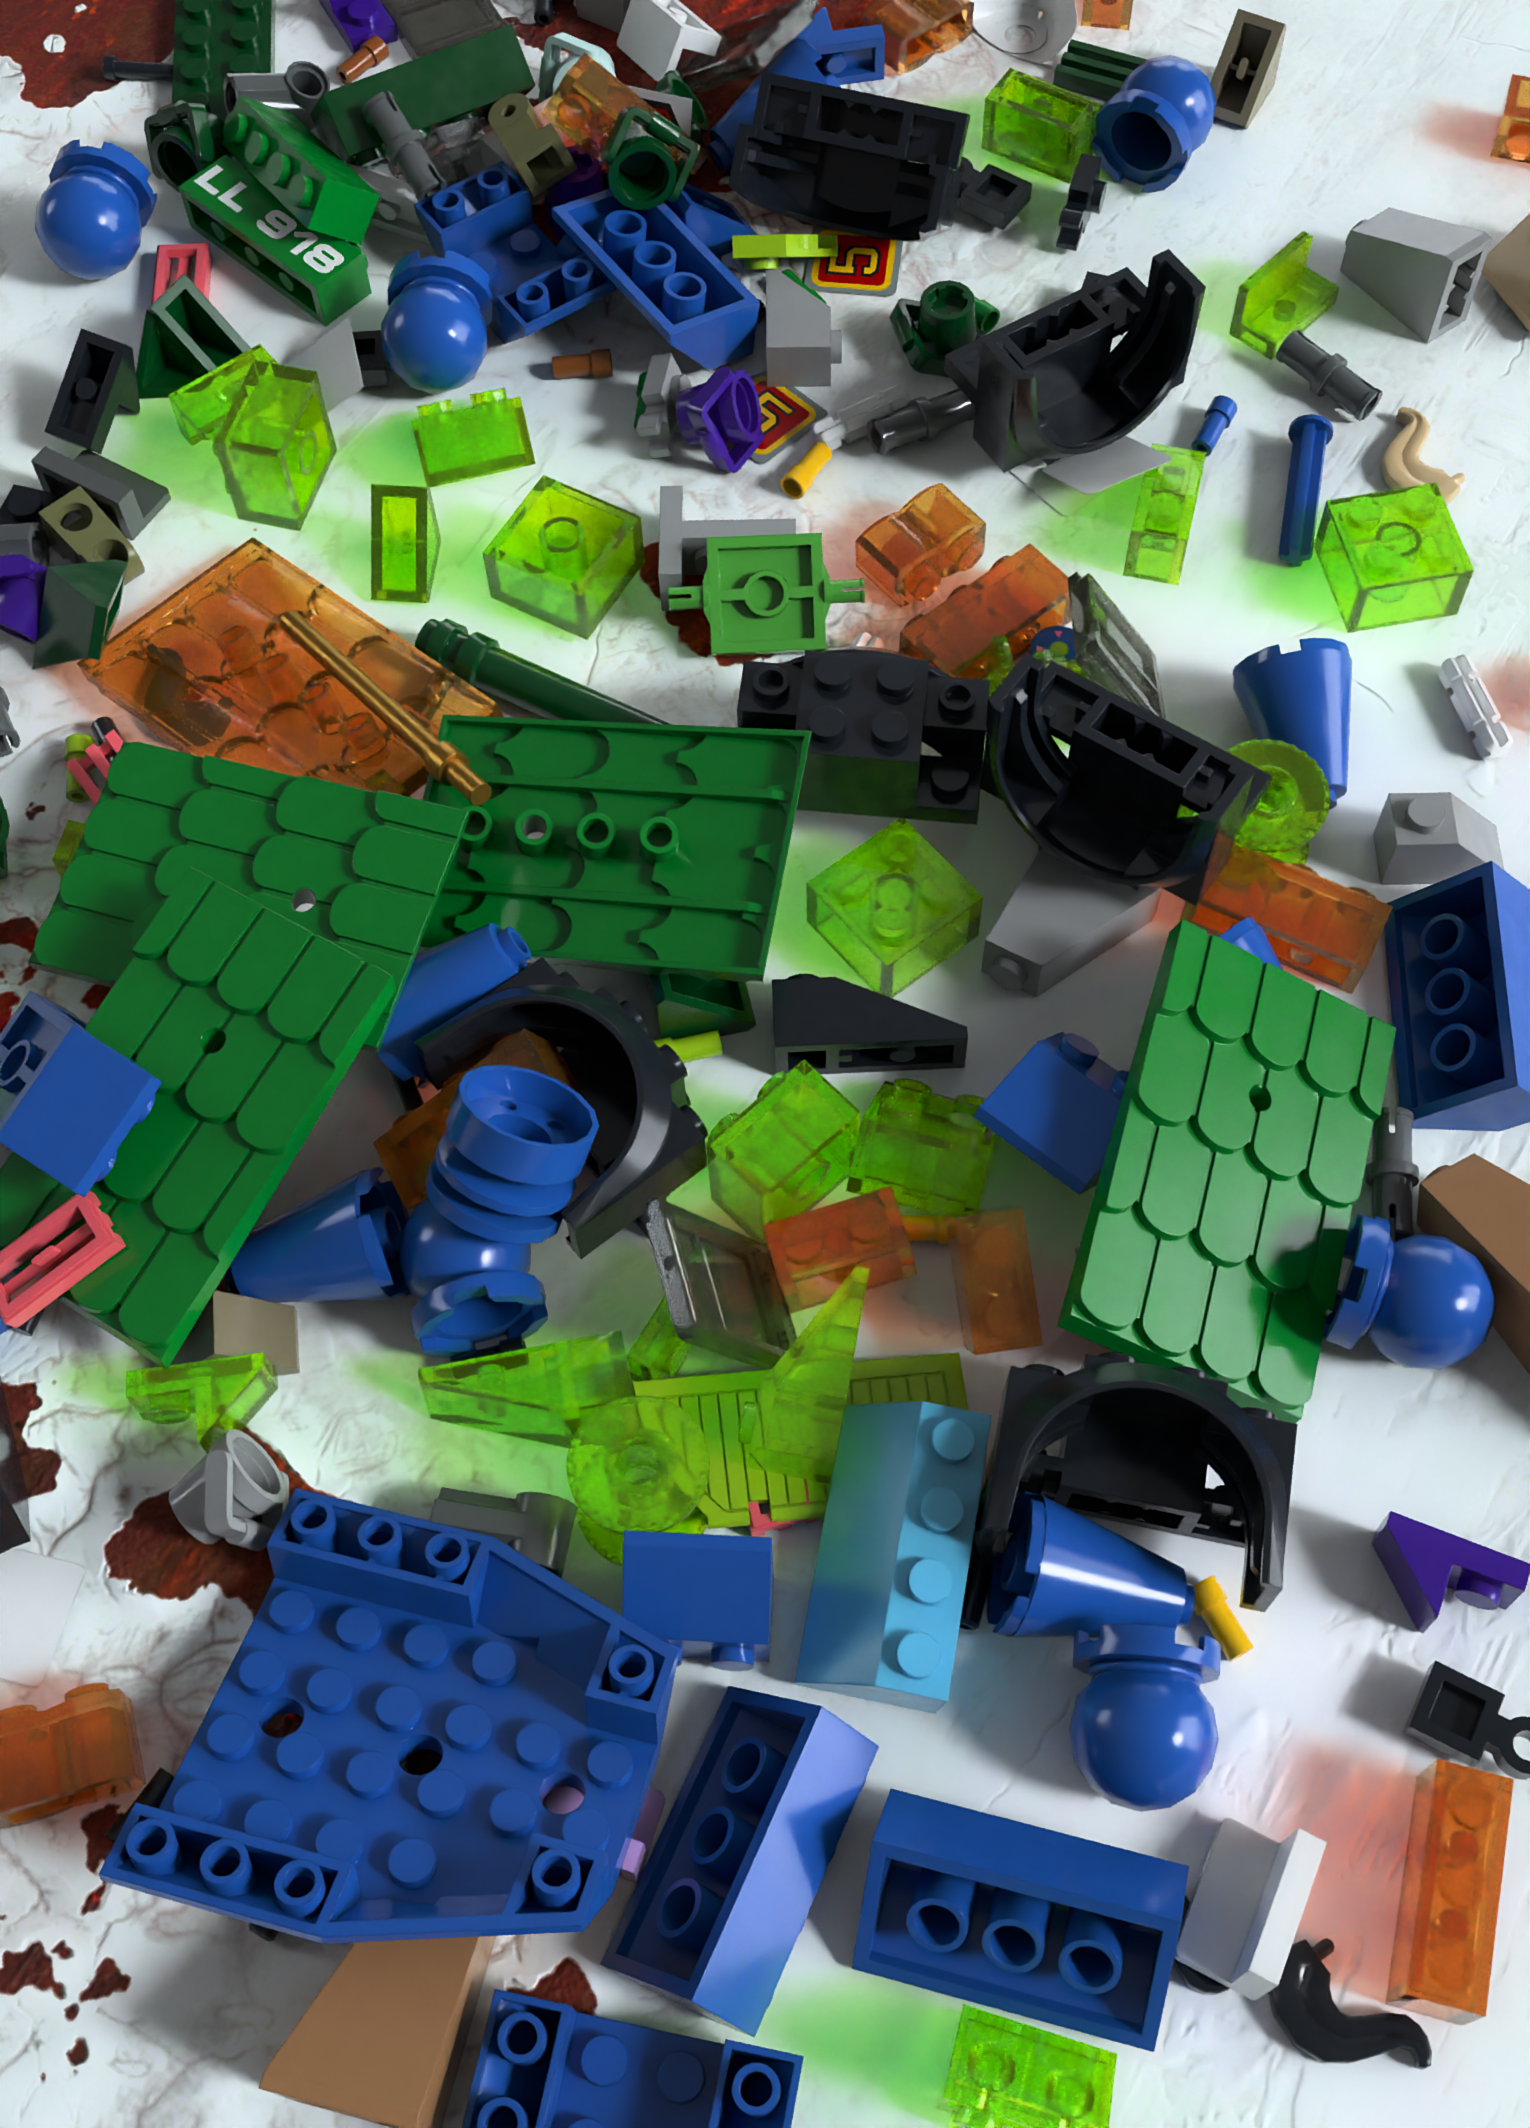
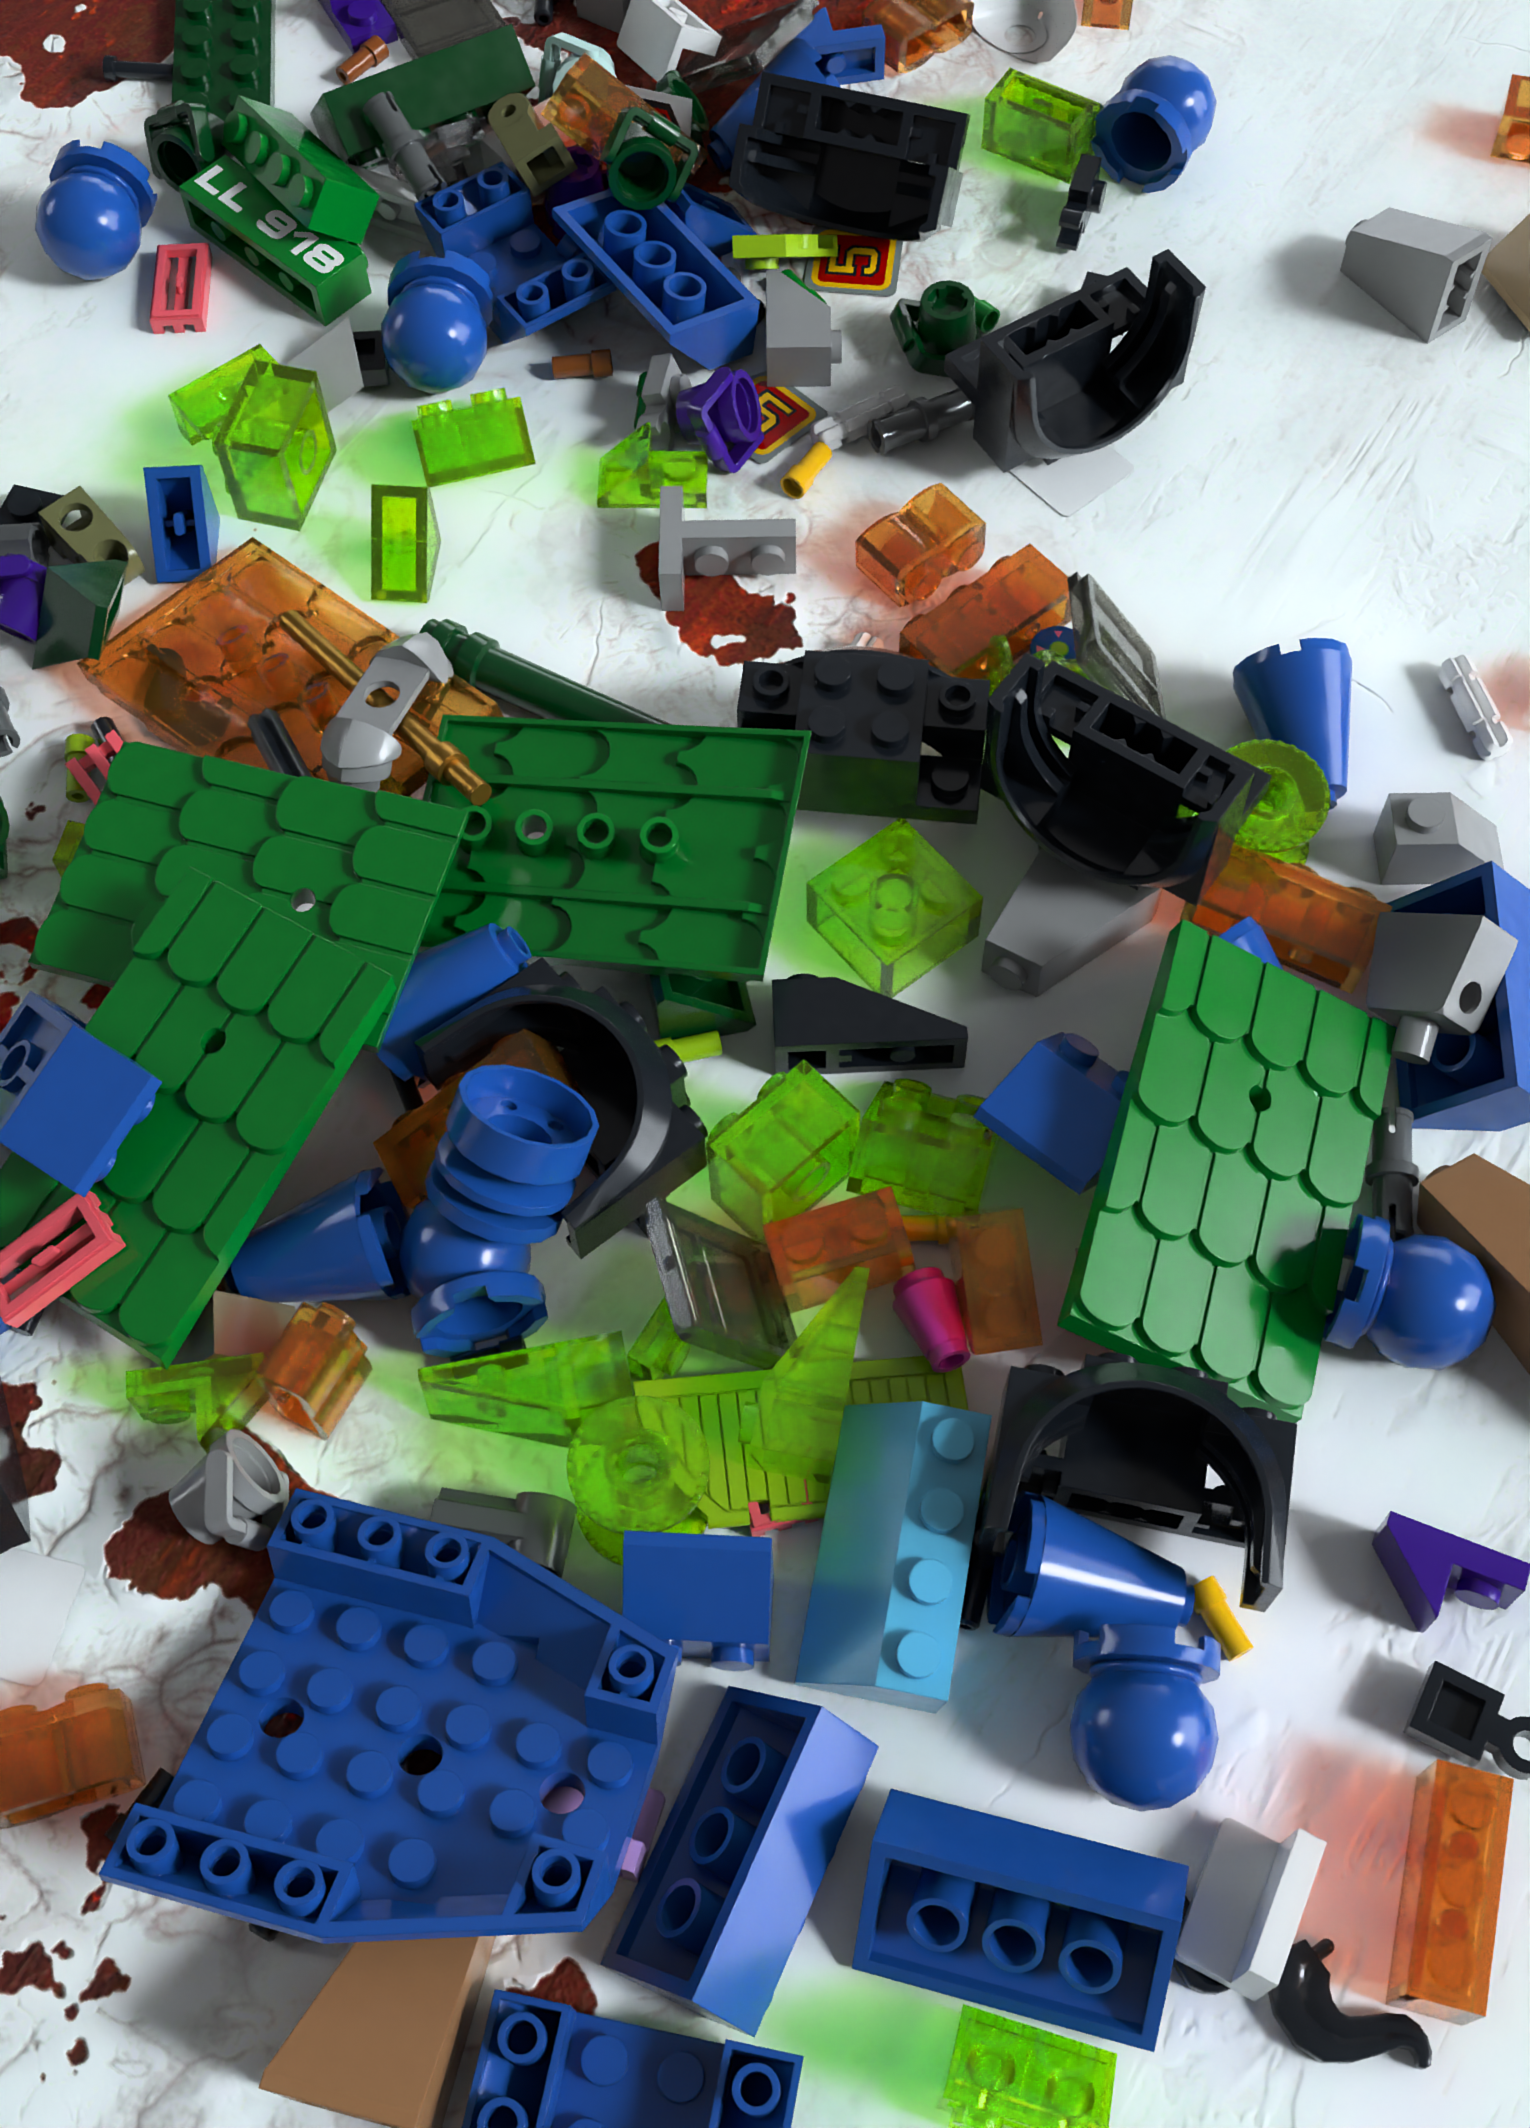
(93, 387): black slope -> none
(120, 493): dark grey panel -> none
(181, 521): none -> blue slope
(182, 341): dark green slope -> none
(276, 744): none -> black axle
(291, 91): dark grey piece -> none
(315, 1368): none -> clear orange brick
(359, 739): none -> light grey piece
(564, 556): clear neon green brick -> none
(634, 472): none -> clear neon green slope
(766, 594): bright green plate -> none
(932, 1316): none -> dark pink cone
(992, 194): black plate -> none
(1094, 69): dark green tile -> none
(1106, 466): white sticker -> none
(1164, 516): clear neon green slope -> none
(1217, 418): blue piece -> none
(1247, 67): dark tan slope -> none
(1281, 299): clear neon green panel -> none
(1309, 440): blue axle -> none
(1328, 375): dark grey pin -> none
(1392, 557): clear neon green brick -> none
(1401, 461): tan piece -> none
(1435, 976): none -> light grey torso

